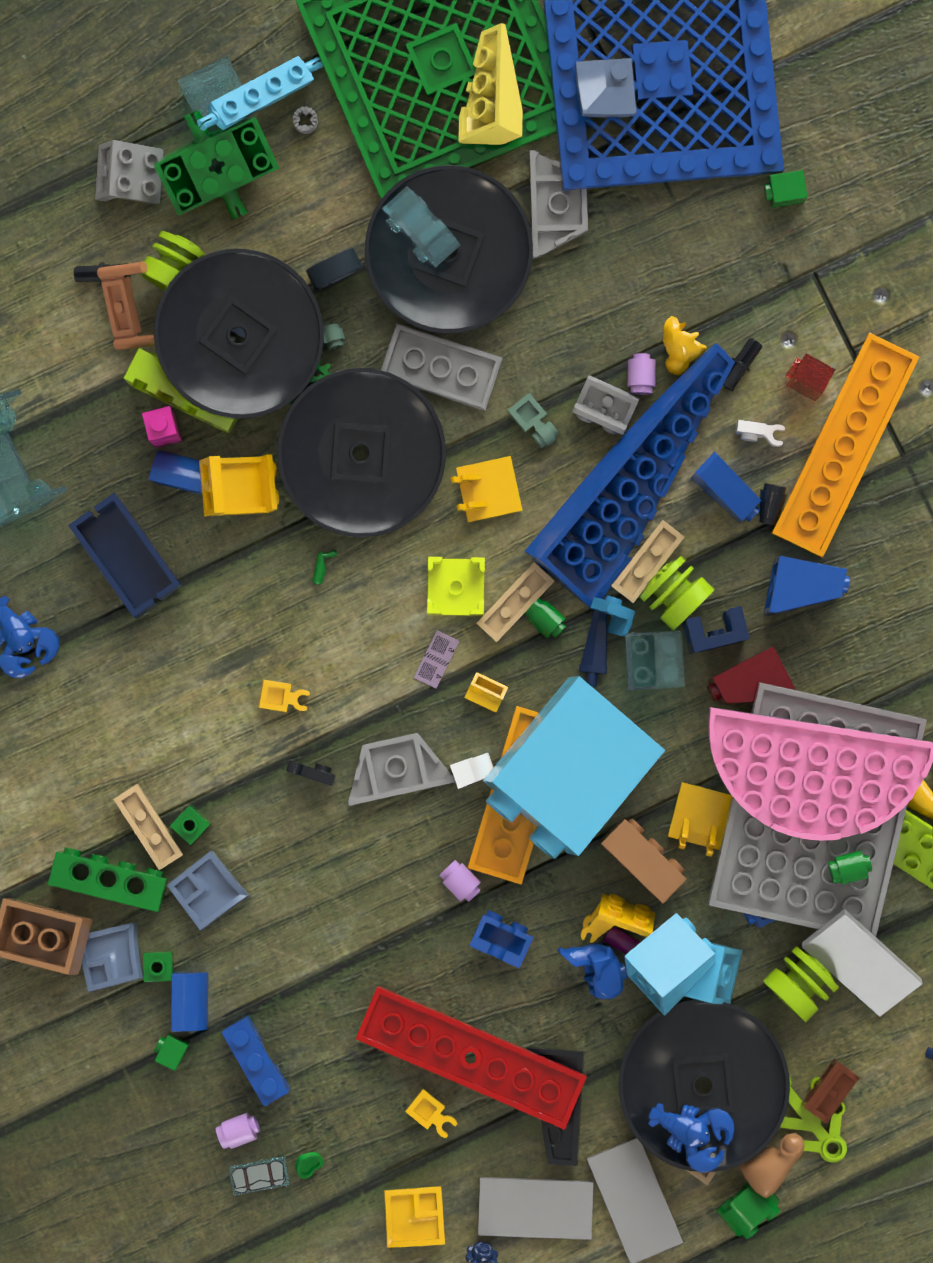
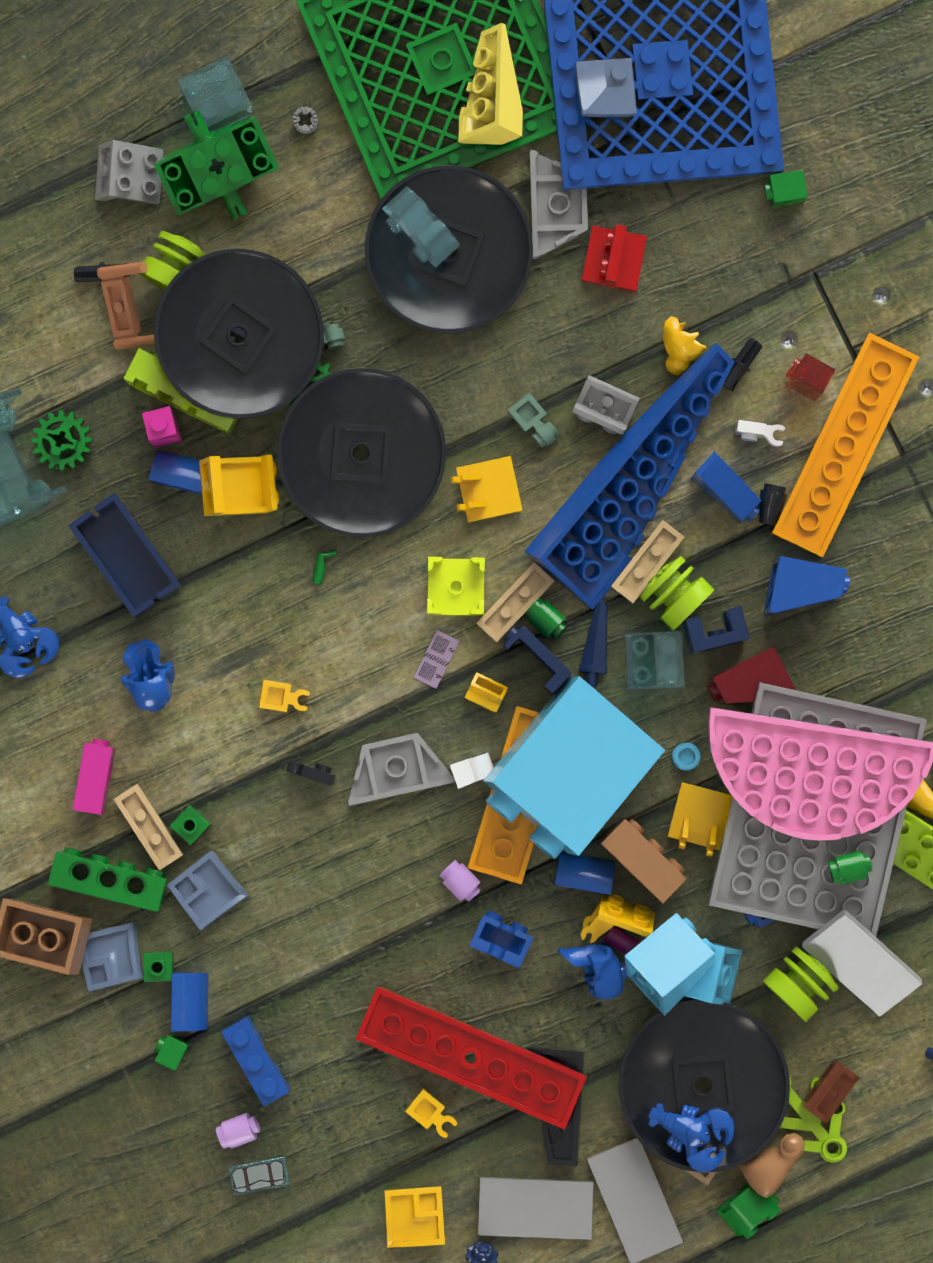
(57, 451): none -> green gear
(94, 777): none -> dark pink brick
(148, 678): none -> blue head
(260, 93): medium azure plate -> none
(307, 1164): green piece -> none
(334, 268): black wheel -> none
(442, 367): light grey tile -> none
(553, 664): none -> dark blue panel
(585, 873): none -> blue brick
(614, 258): none -> red bracket
(621, 617): dark azure bracket -> none
(641, 374): lavender brick -> none
(686, 756): none -> medium azure tile

